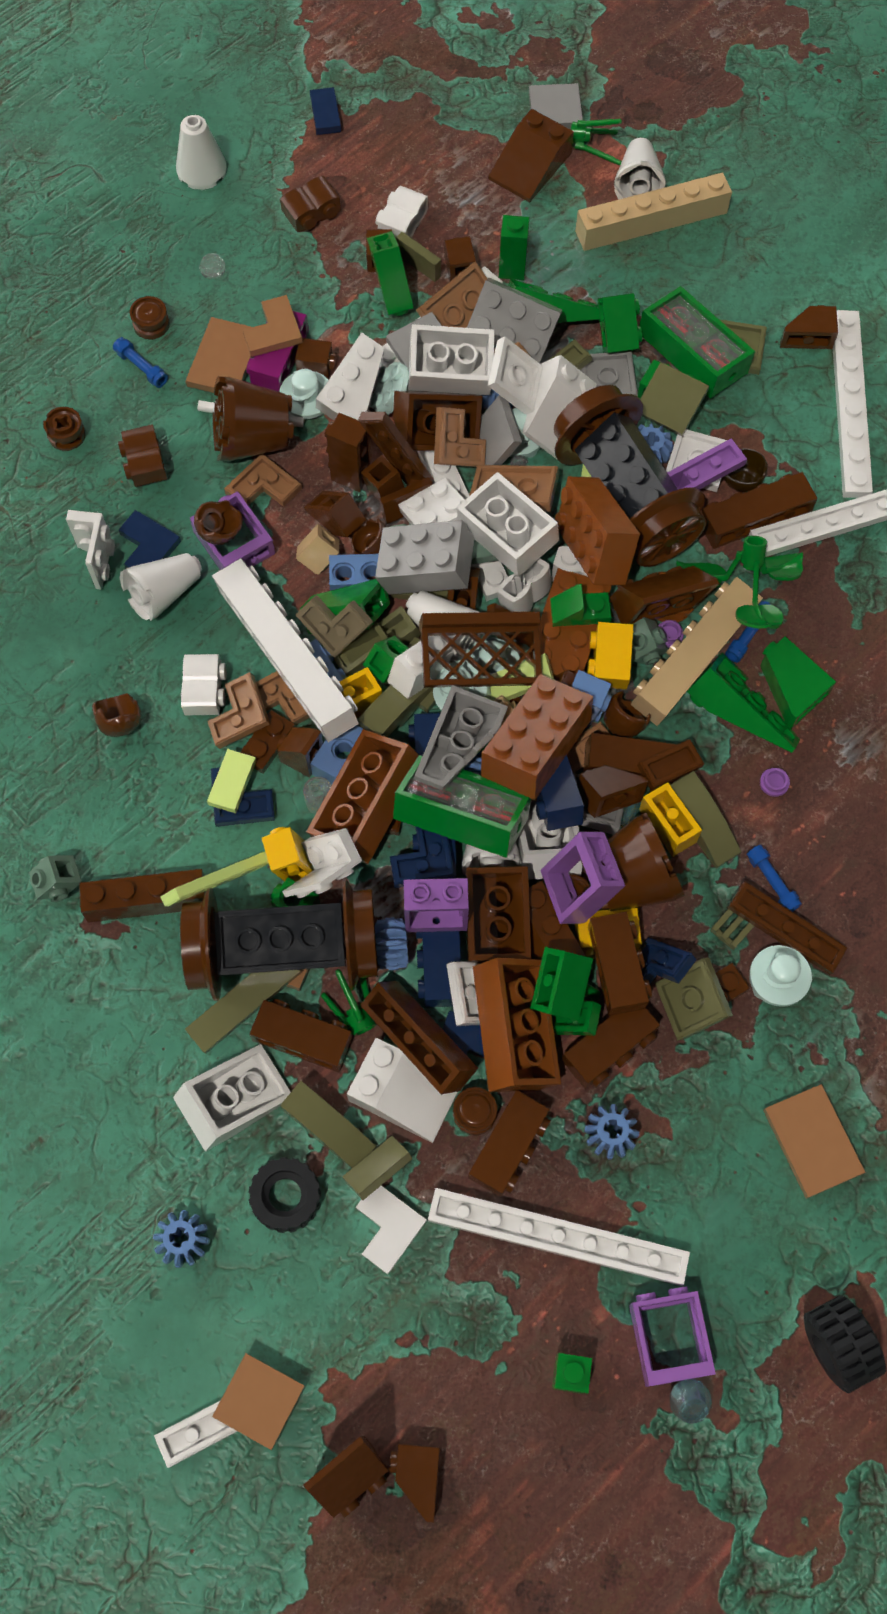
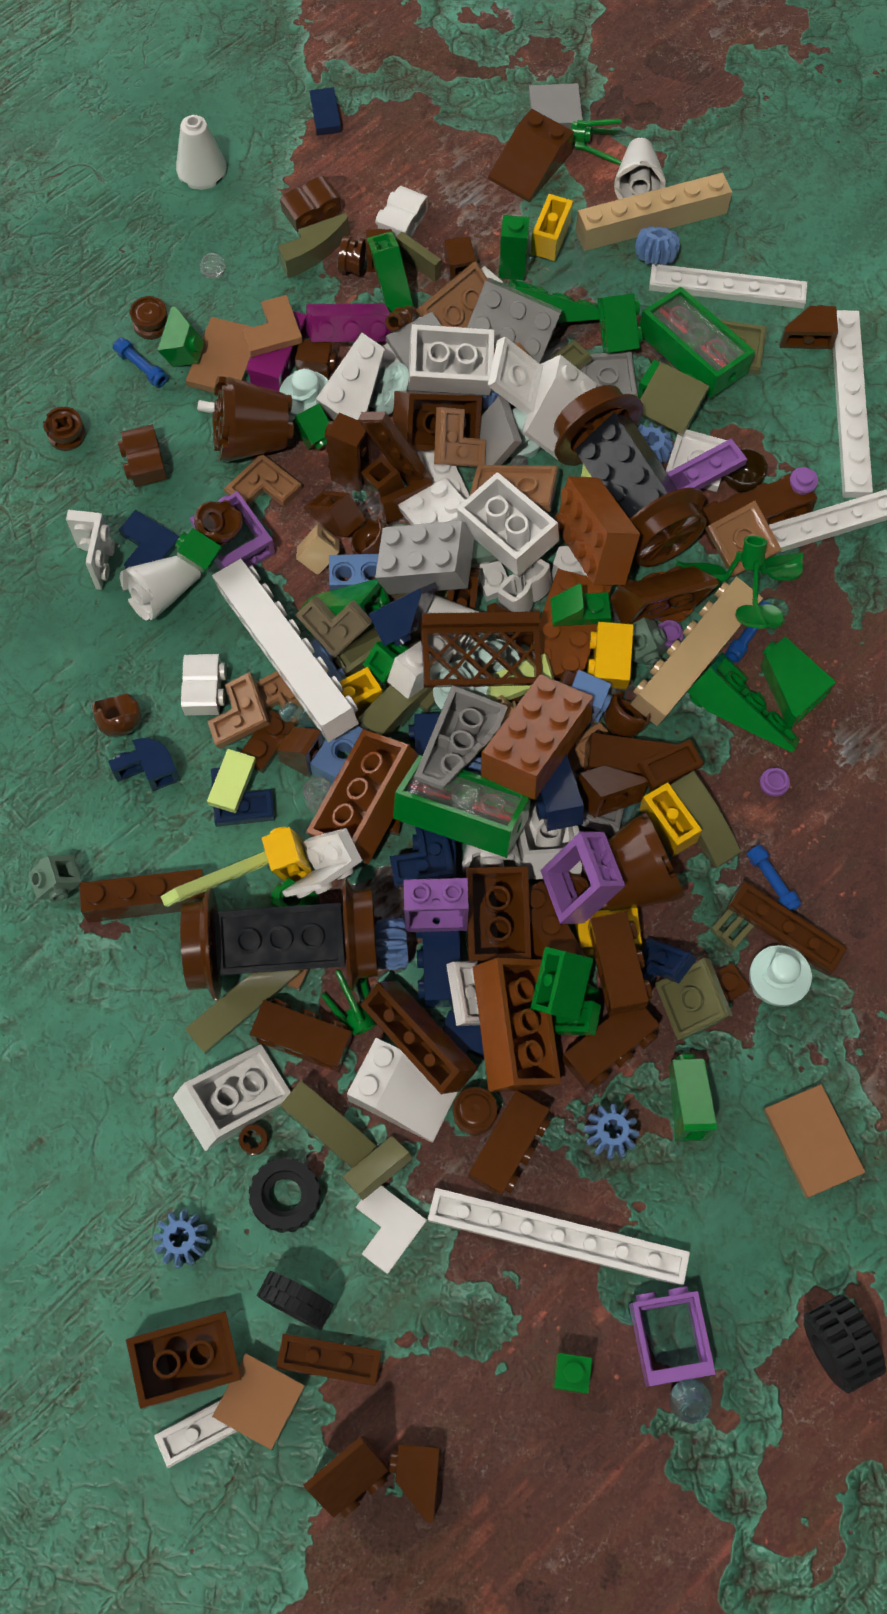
(148, 758): none -> dark blue brick
(180, 341): none -> green slope
(183, 1360): none -> reddish brown slope
(197, 550): none -> green brick
(246, 1146): none -> reddish brown bush
(292, 710): none -> clear light blue arm
(295, 1300): none -> black tyre
(312, 426): none -> green brick
(313, 245): none -> olive slope
(329, 1359): none -> reddish brown plate
(346, 322): none -> magenta brick
(351, 255): none -> reddish brown wheel
(401, 317): none -> reddish brown pin
(402, 616): none -> dark blue slope
(551, 227): none -> yellow brick
(657, 245): none -> medium blue gear
(691, 1099): none -> green slope
(729, 286): none -> white tile
(731, 530): none -> medium nougat tile
(803, 480): none -> medium lavender plate

